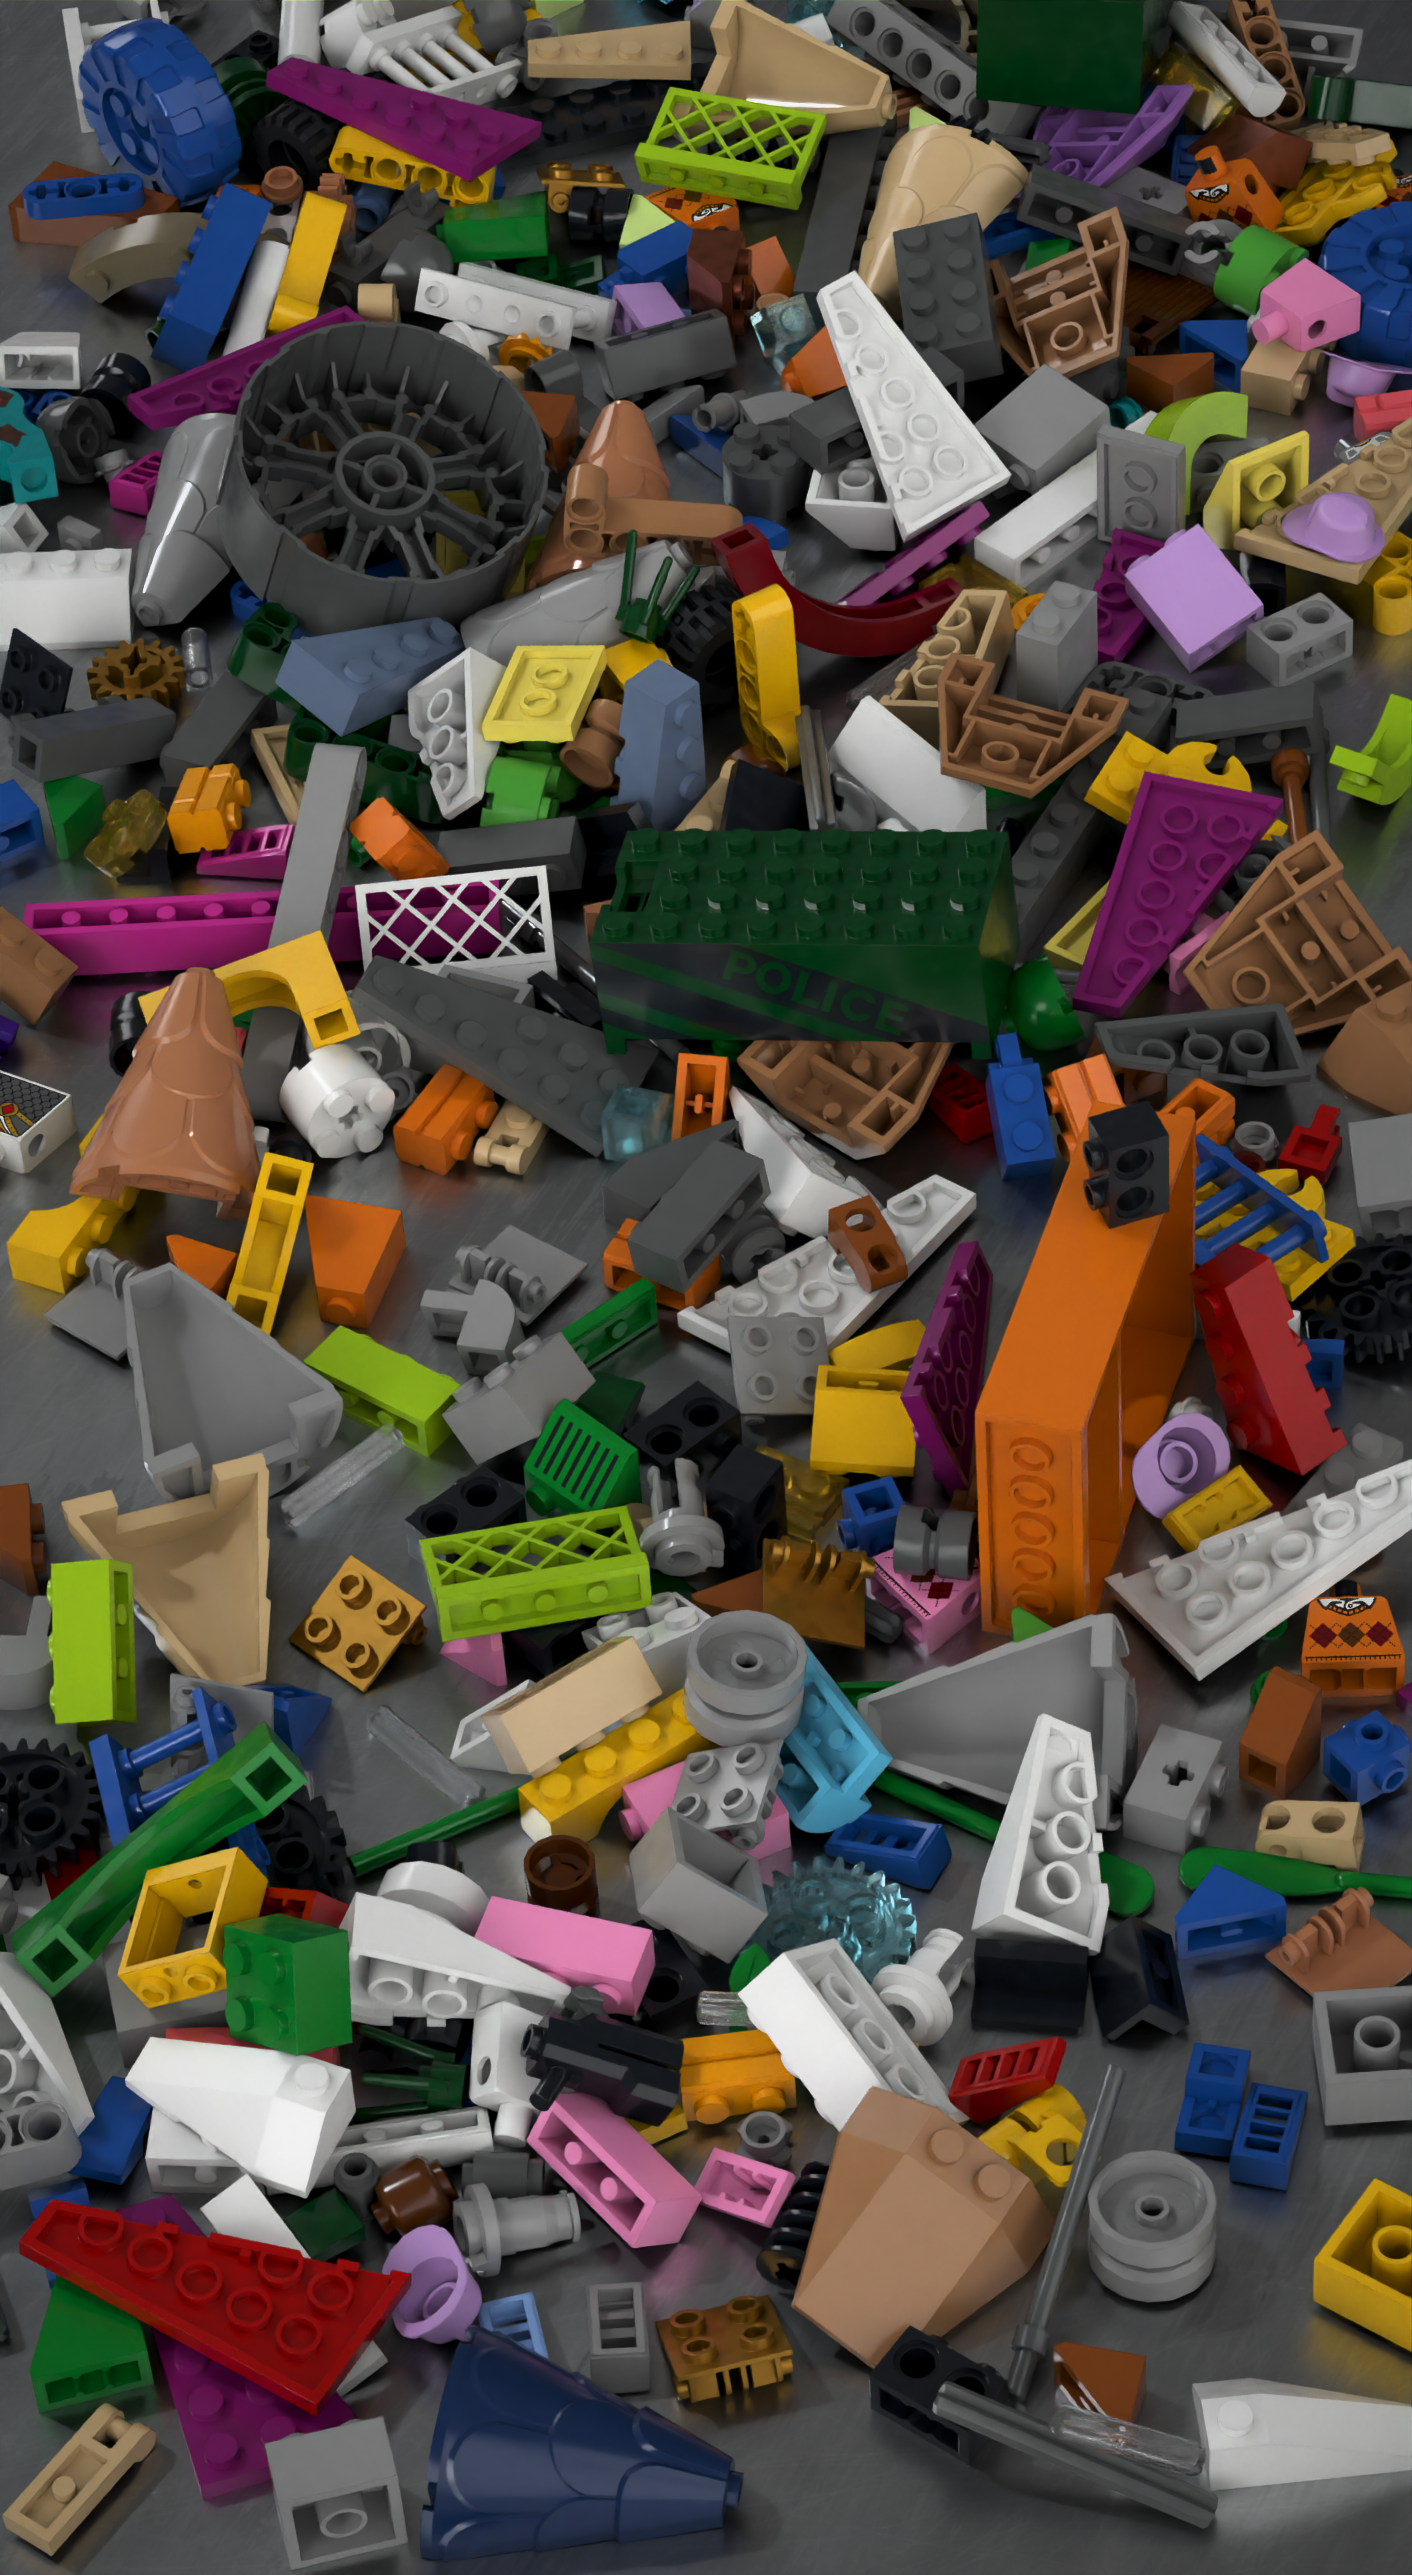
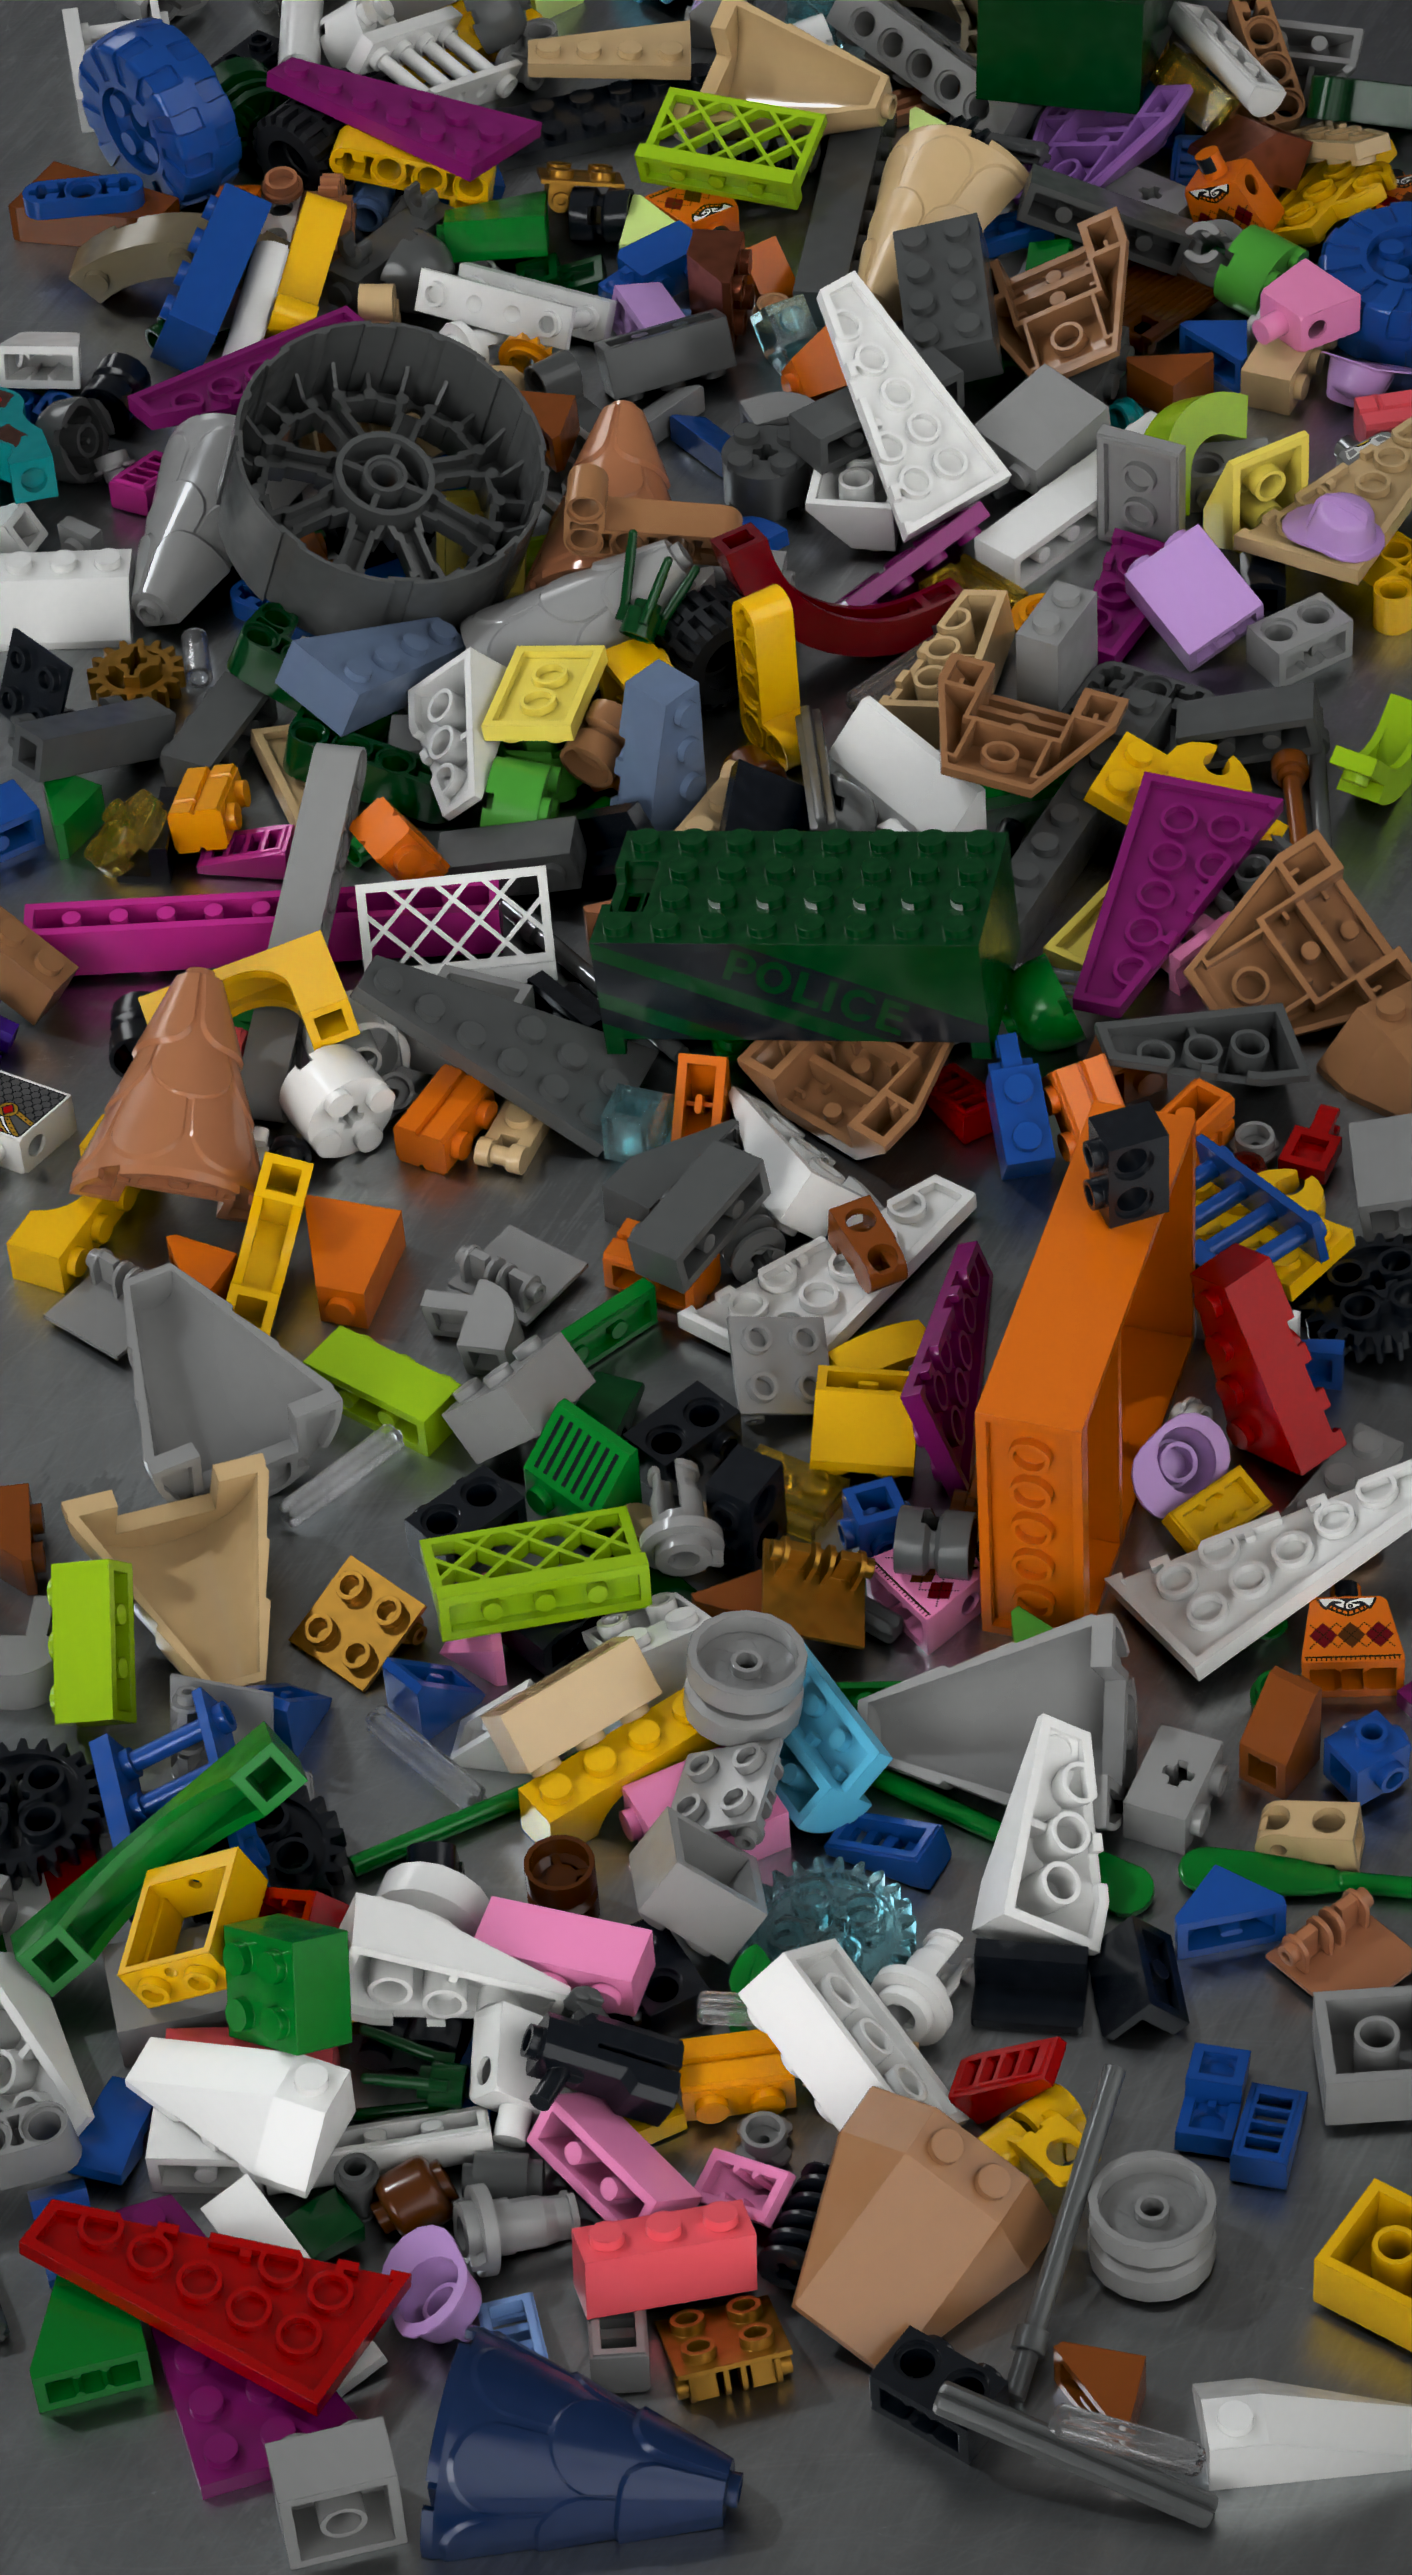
(78, 2478): tan plate -> none
(428, 1694): none -> blue slope
(664, 2259): none -> coral brick
(720, 411): light grey axle -> none

